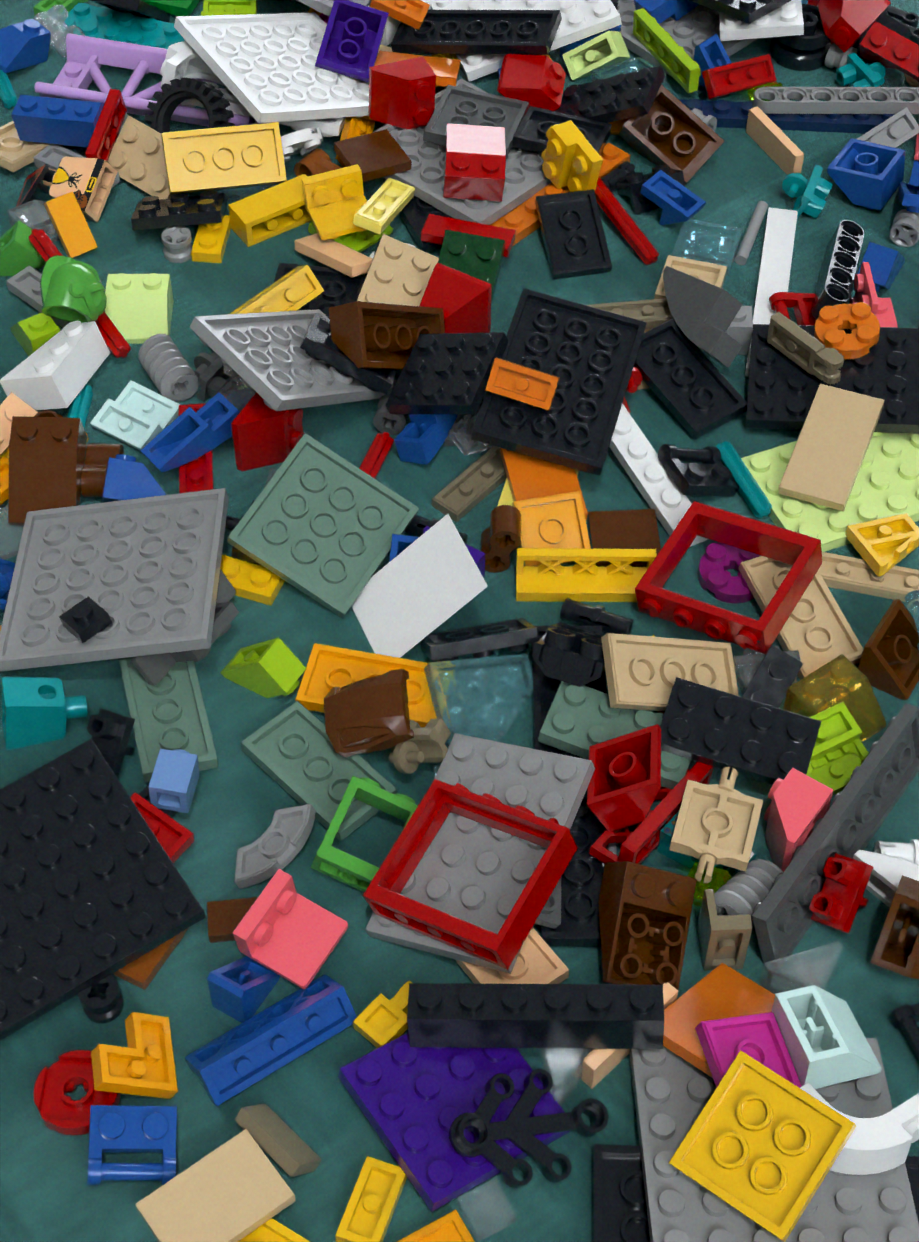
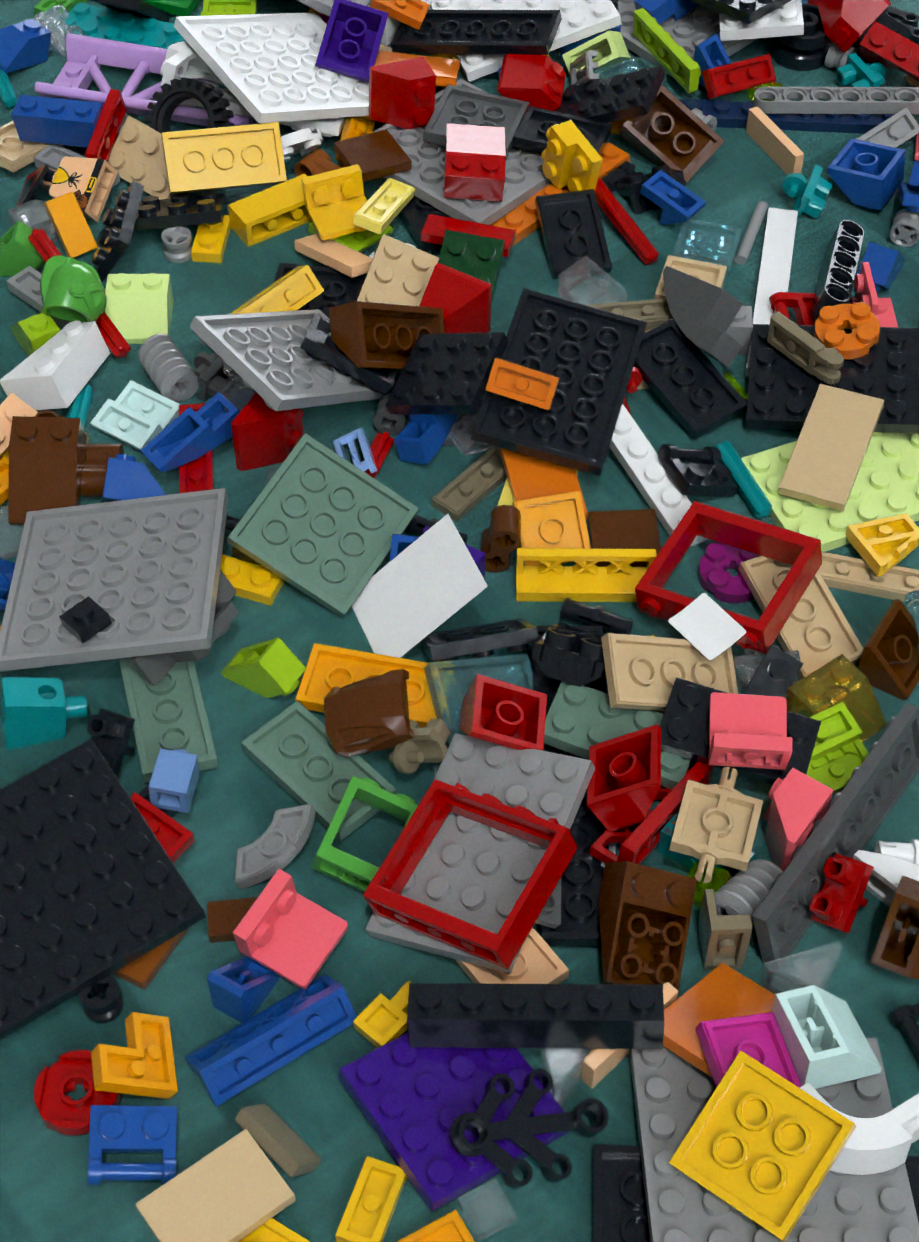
(118, 229): none -> black plate
(359, 433): none -> light blue tile
(504, 714): none -> red slope
(586, 74): none -> light grey tile
(589, 284): none -> clear slope
(707, 626): none -> white sticker
(736, 385): none -> clear neon green piece
(748, 731): none -> coral bracket

